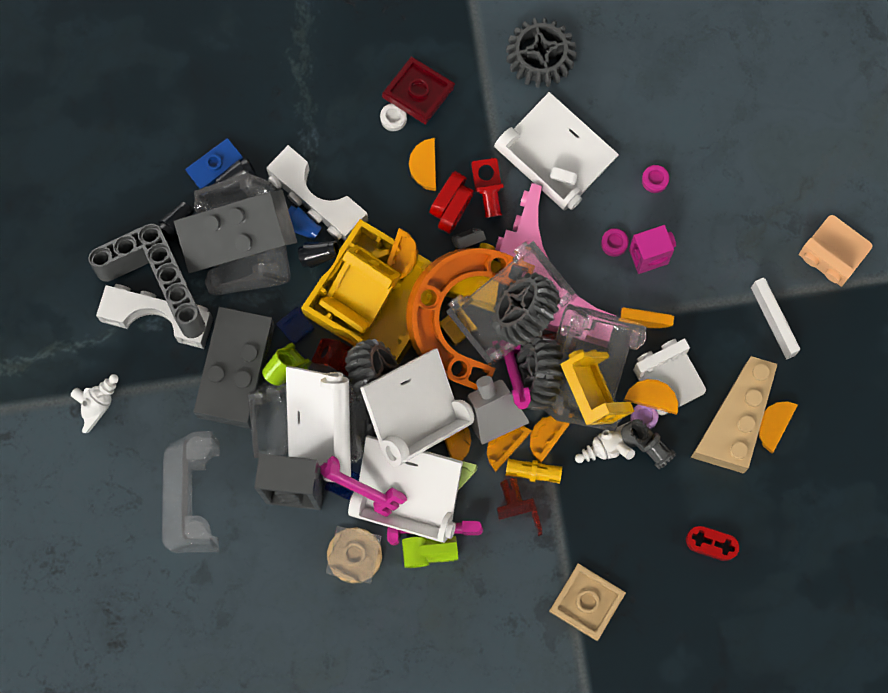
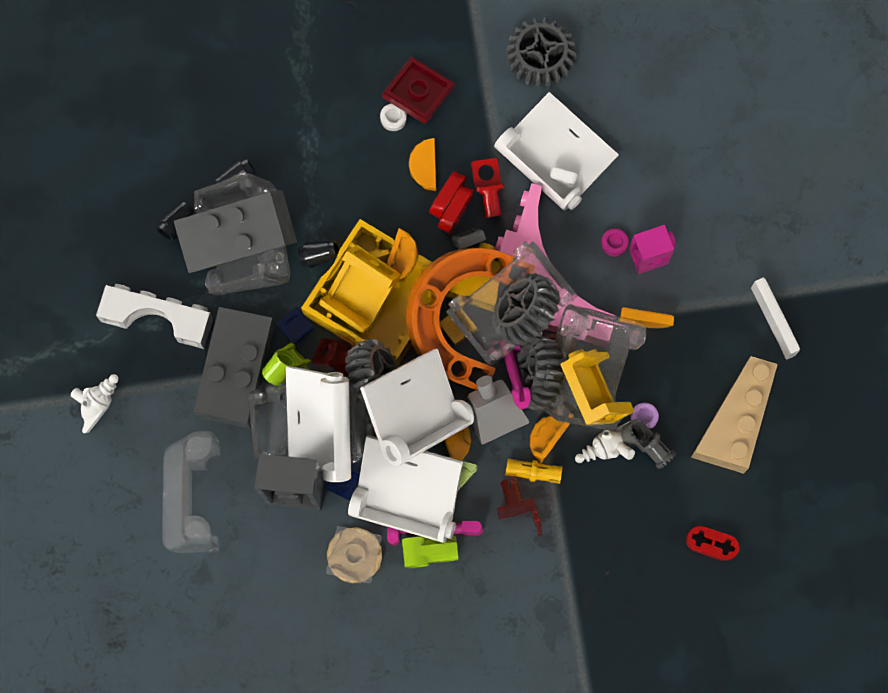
(144, 247): dark grey beam -> none
(213, 164): blue plate -> none
(291, 174): white arch -> none
(303, 223): blue cone -> none
(383, 503): dark pink hinge -> none
(504, 446): light orange tile -> none
(587, 602): tan tile -> none
(653, 395): light orange tile -> none
(655, 179): dark pink tile -> none
(672, 368): white bracket -> none
(774, 423): light orange tile -> none
(835, 250): light nougat bracket -> none

